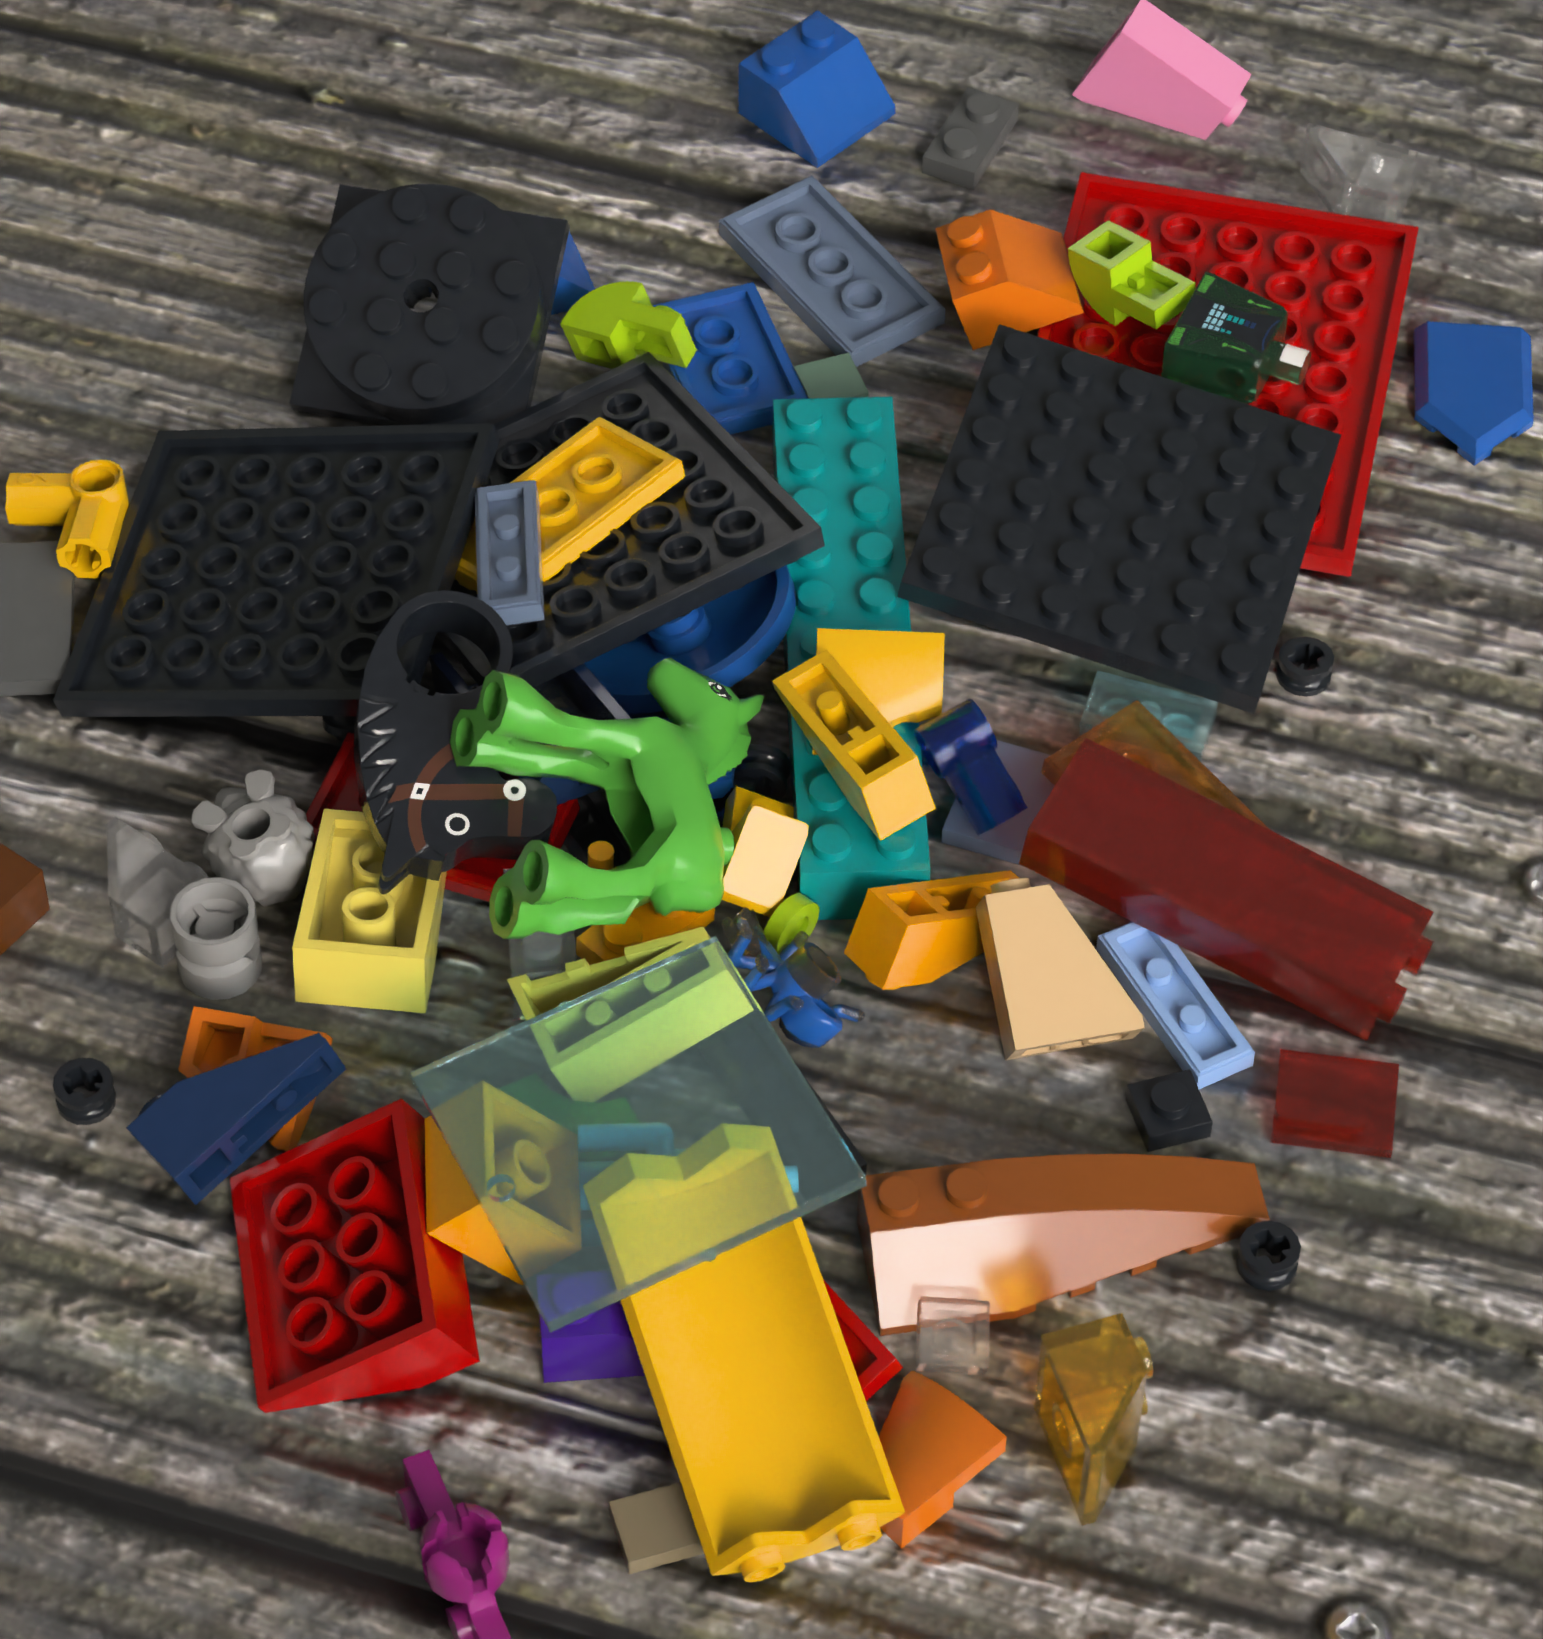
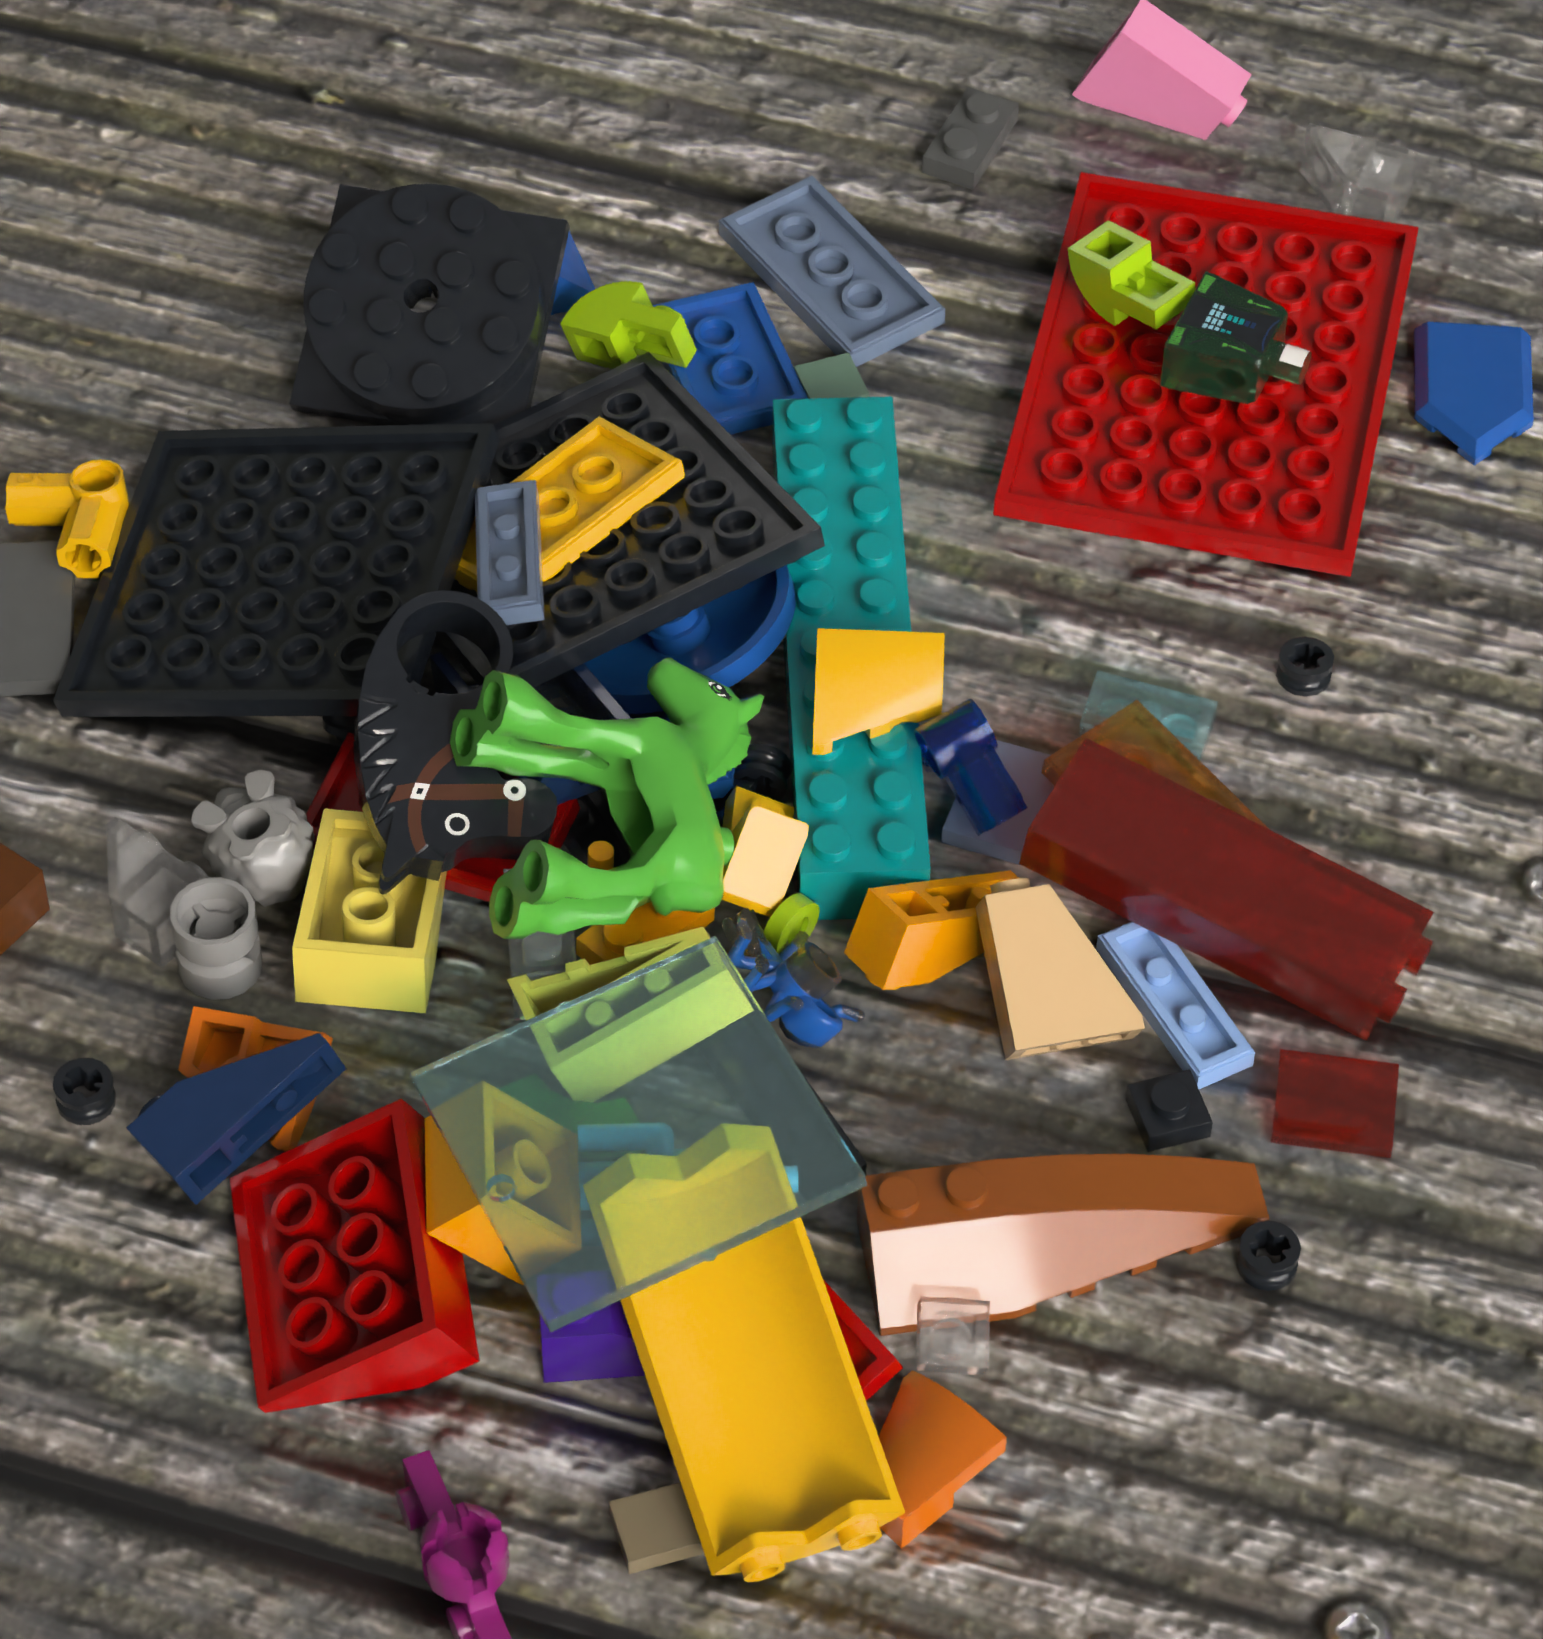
(813, 89): blue slope -> none
(856, 745): yellow slope -> none
(1006, 274): orange slope -> none
(1092, 1405): clear yellow slope -> none
(1122, 518): black plate -> none

